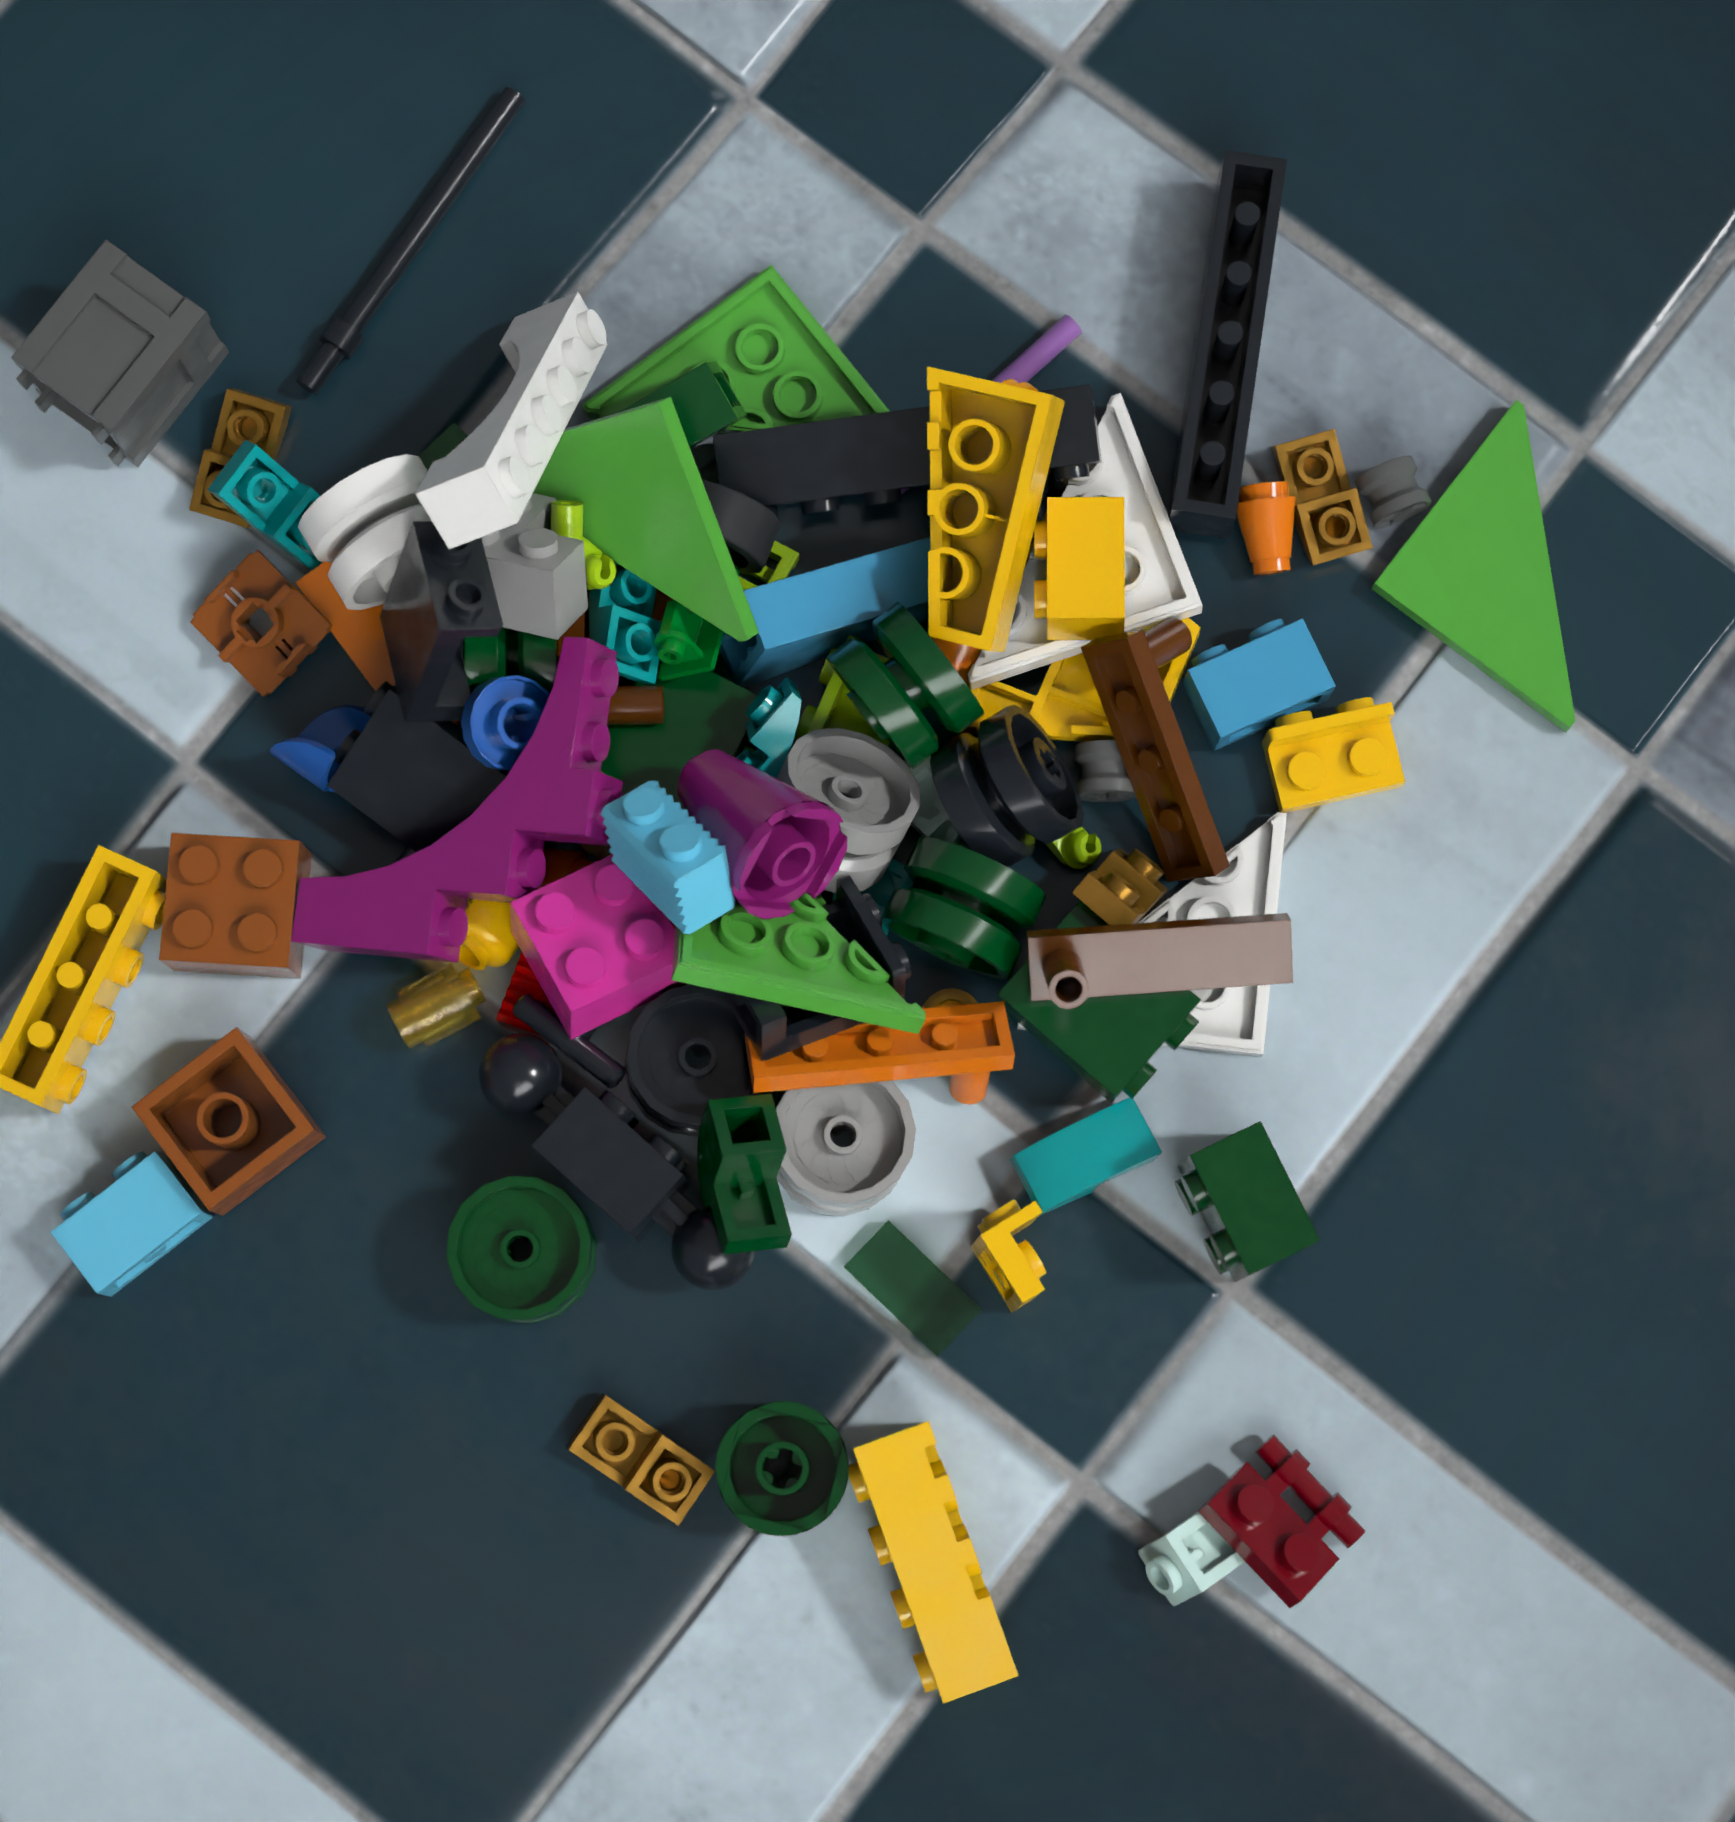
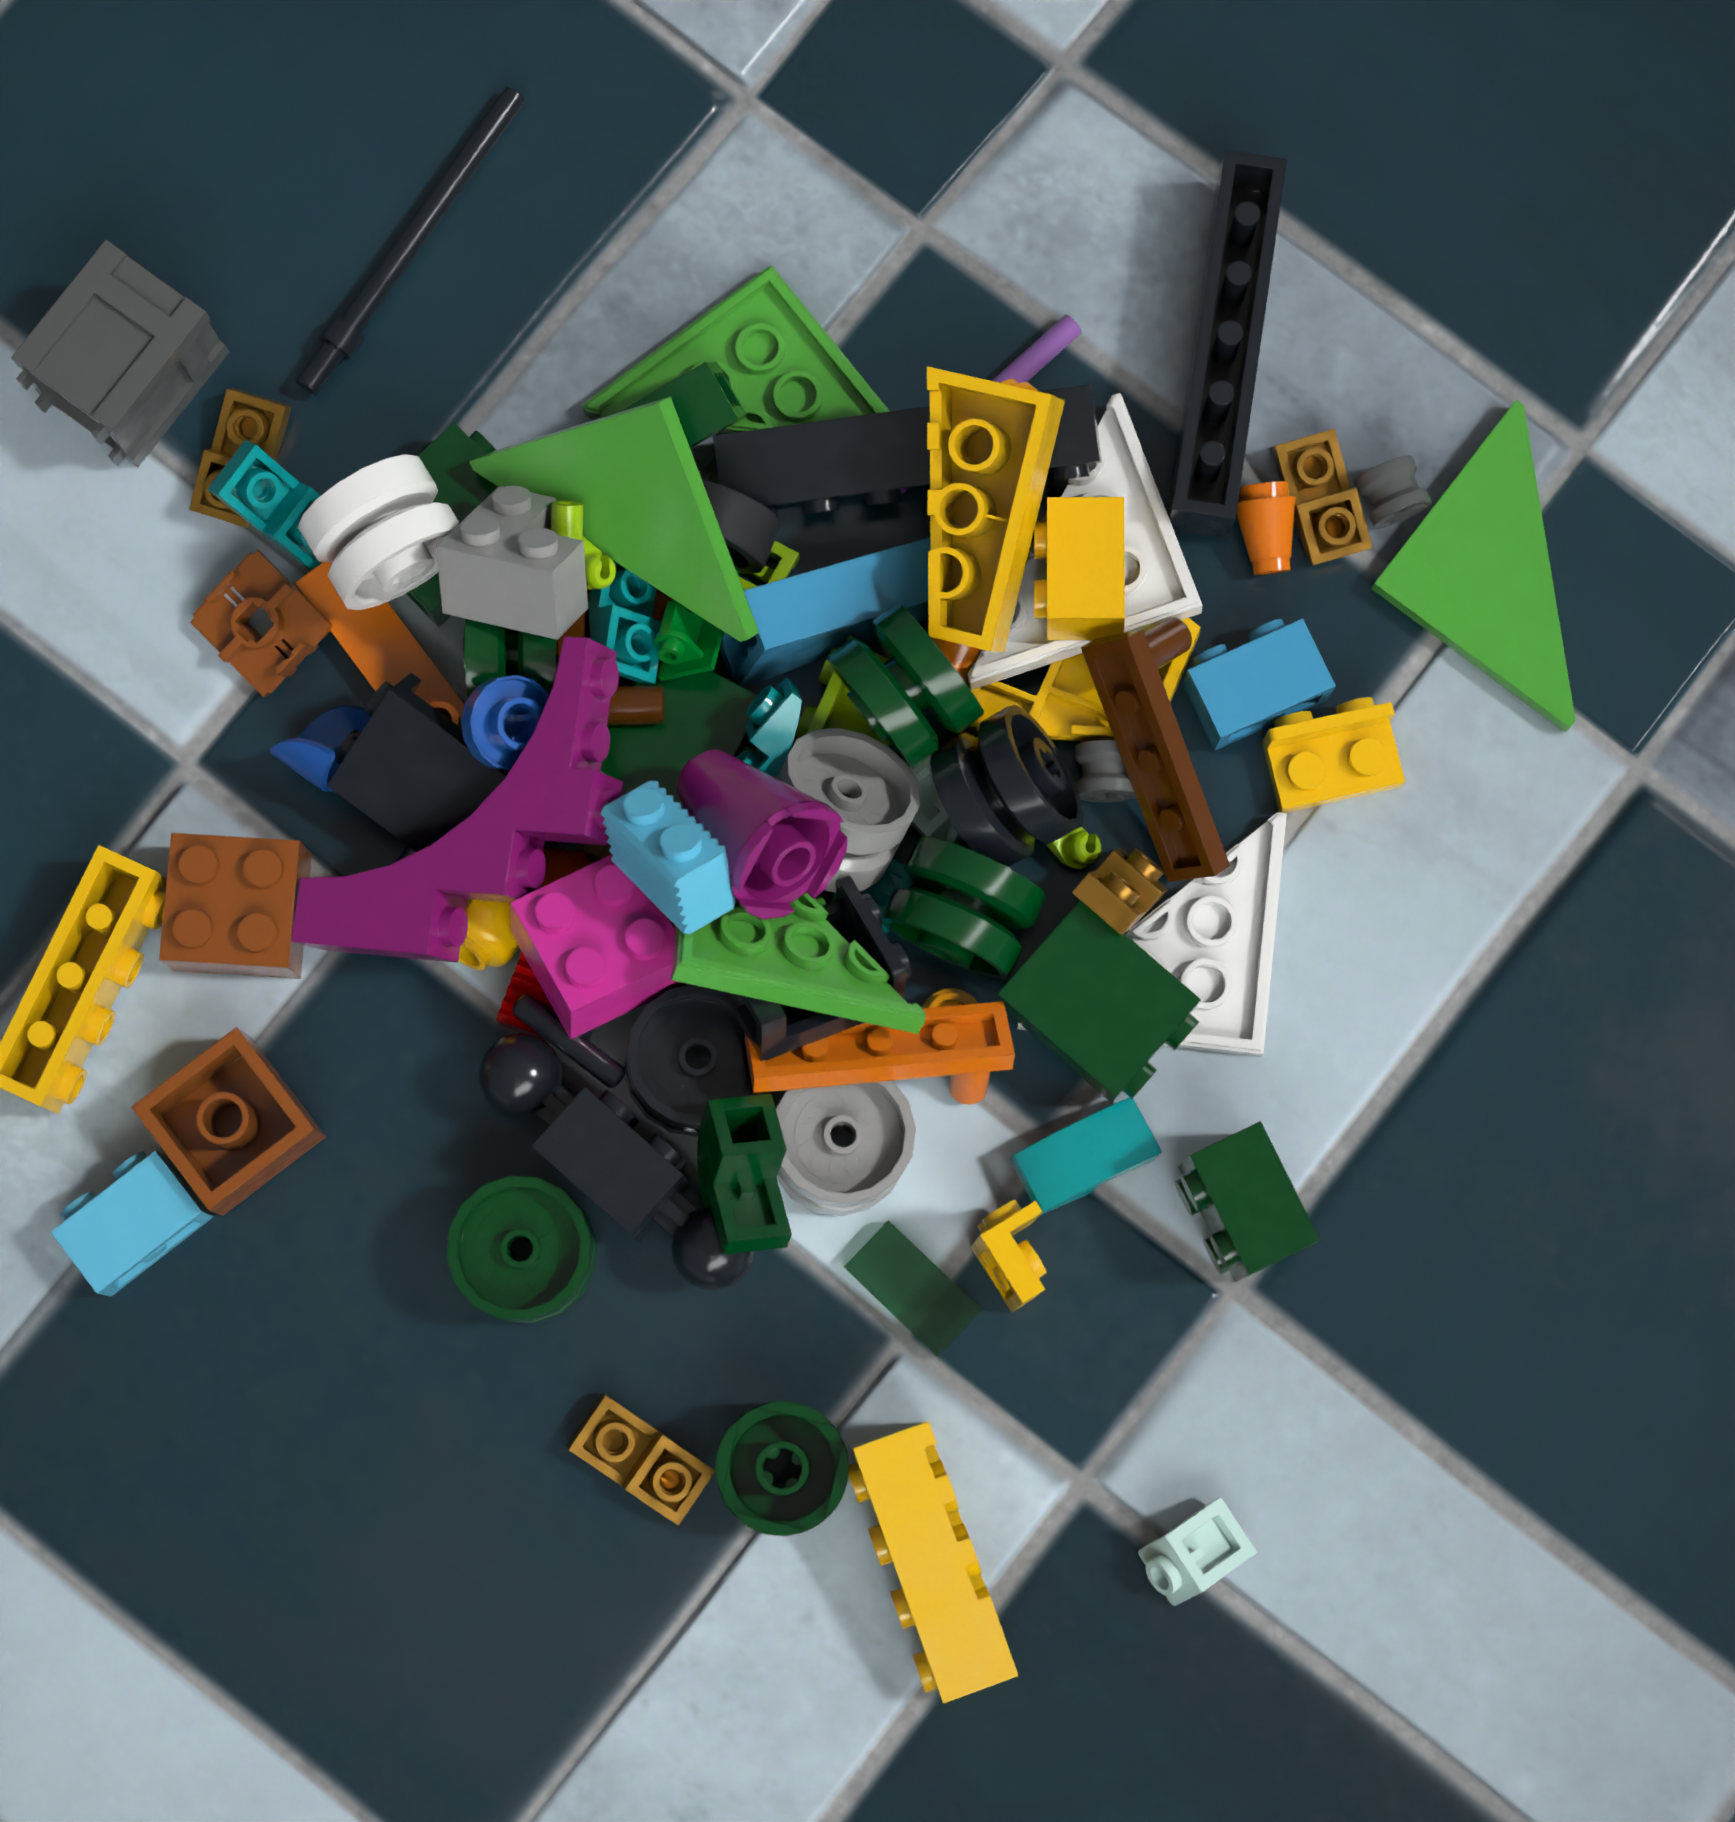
(428, 610): black panel -> none
(436, 1006): clear yellow brick -> none
(498, 466): white arch -> none
(1158, 957): piece -> none
(1270, 1533): dark red plate -> none

